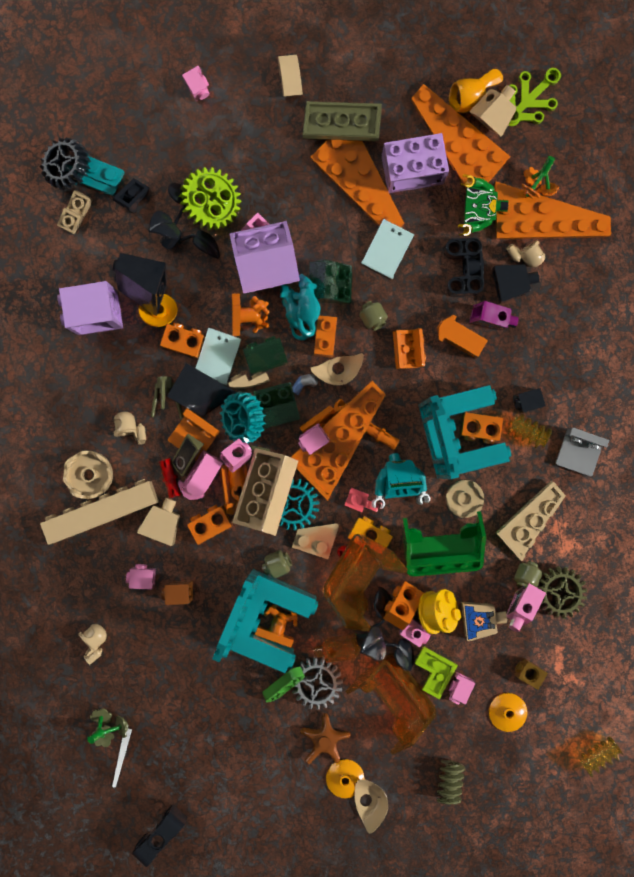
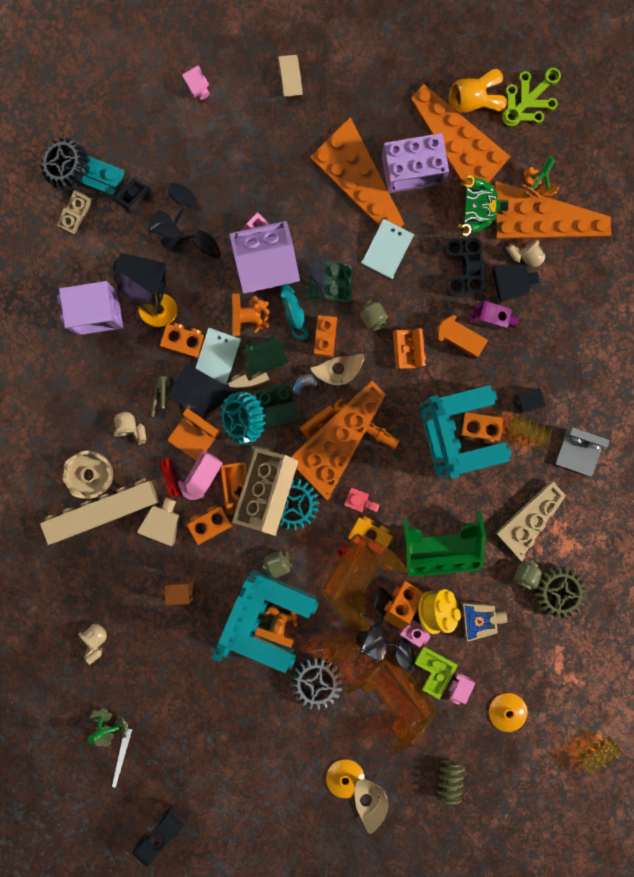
(141, 577): bright pink brick -> none
(186, 454): slope -> none
(219, 185): lime gear -> none
(232, 462): bright pink brick -> none
(283, 684): bright green beam -> none
(308, 306): teal animal -> none
(313, 439): bright pink brick -> none
(316, 539): tan wing -> none
(324, 740): dark orange animal -> none
(342, 121): olive tile -> none
(400, 479): teal torso -> none
(465, 498): tan tile -> none
(495, 110): tan torso -> none
(524, 606): bright pink torso -> none
(536, 679): pearl gold brick -> none

